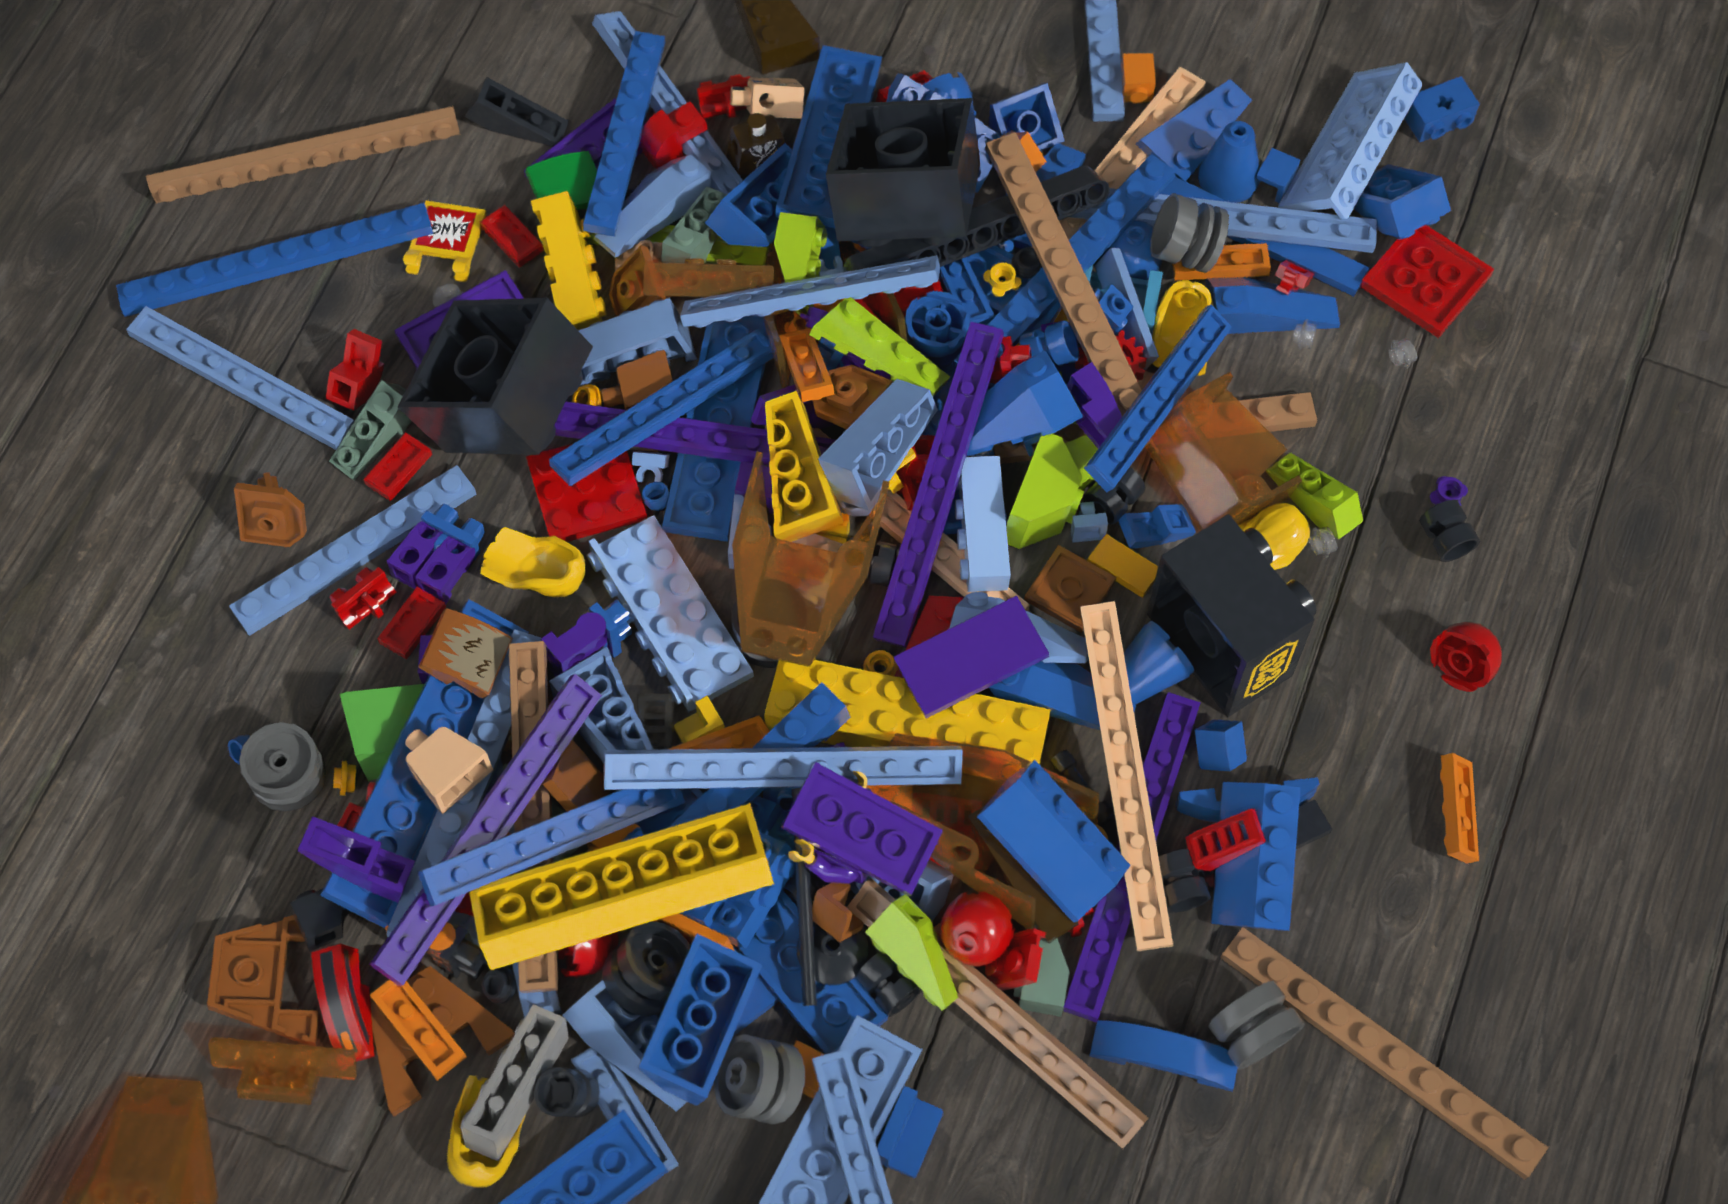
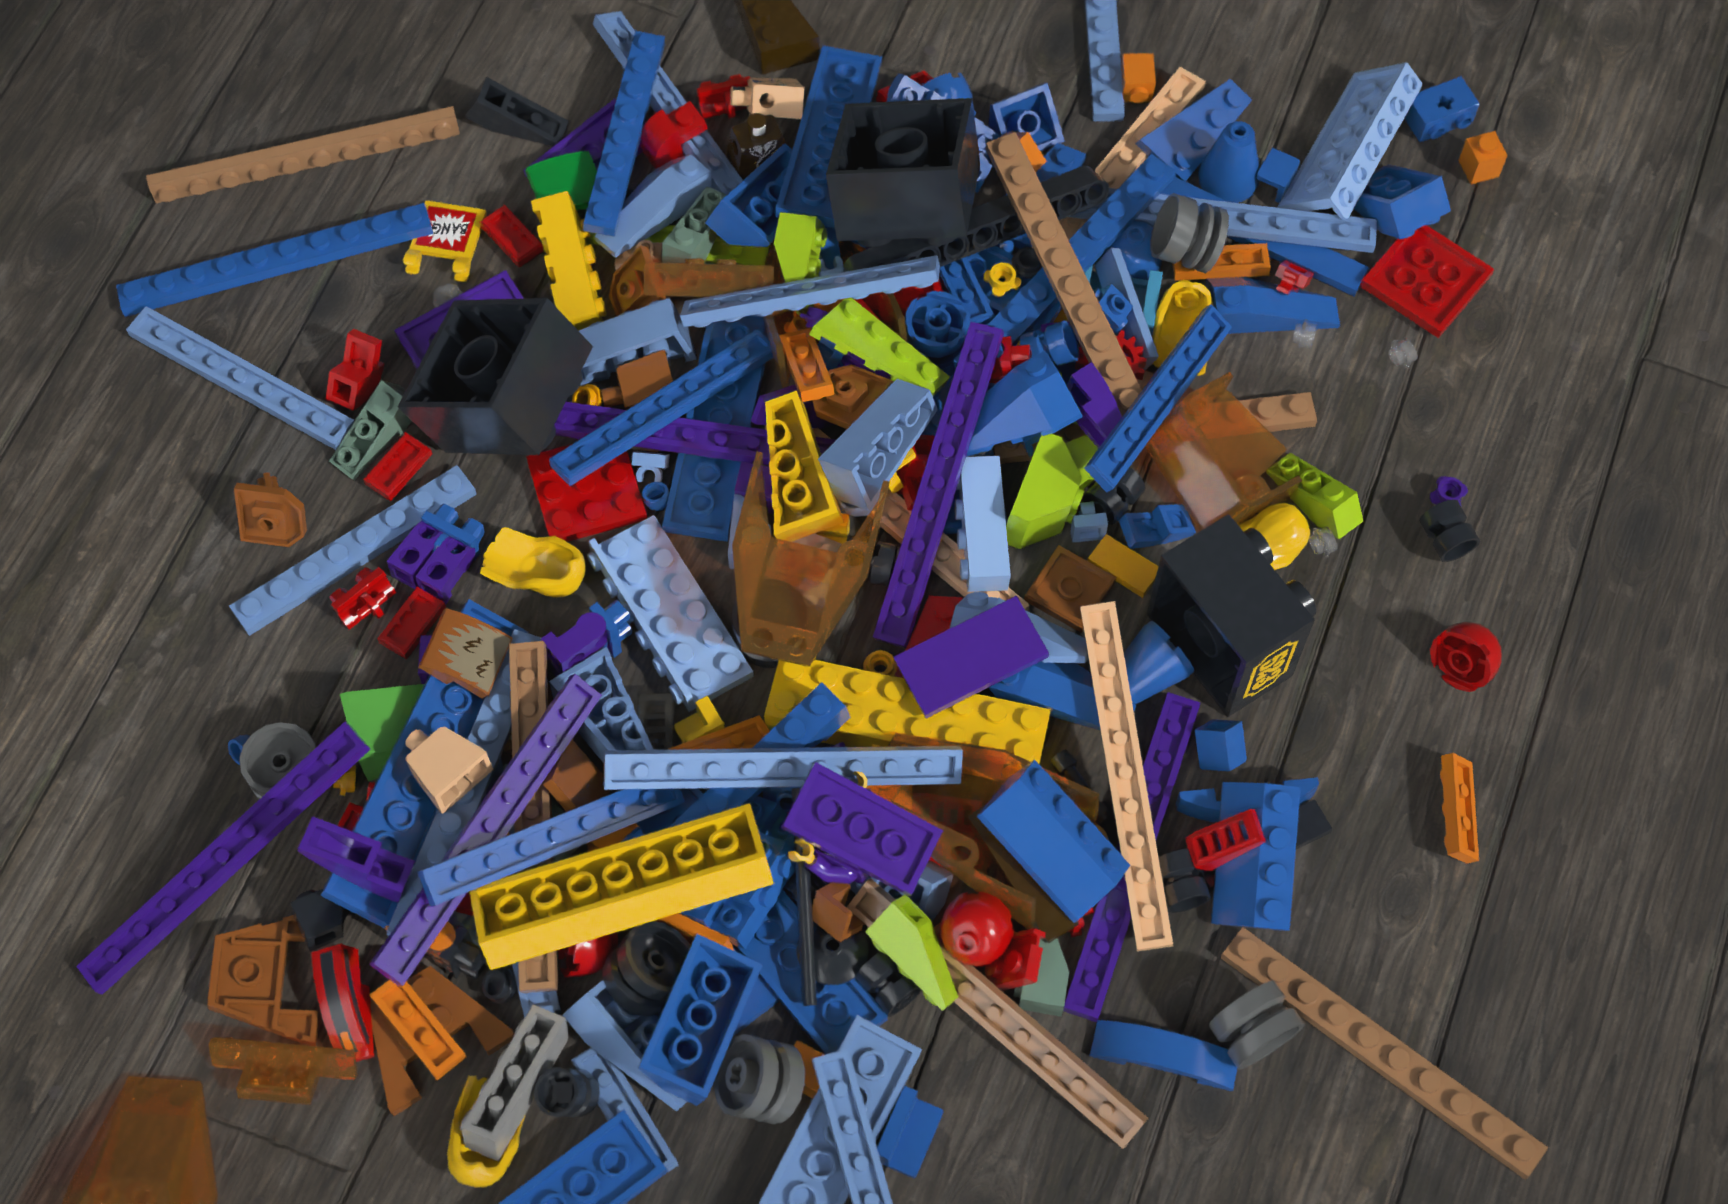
(223, 858): none -> dark purple plate
(1482, 157): none -> orange brick

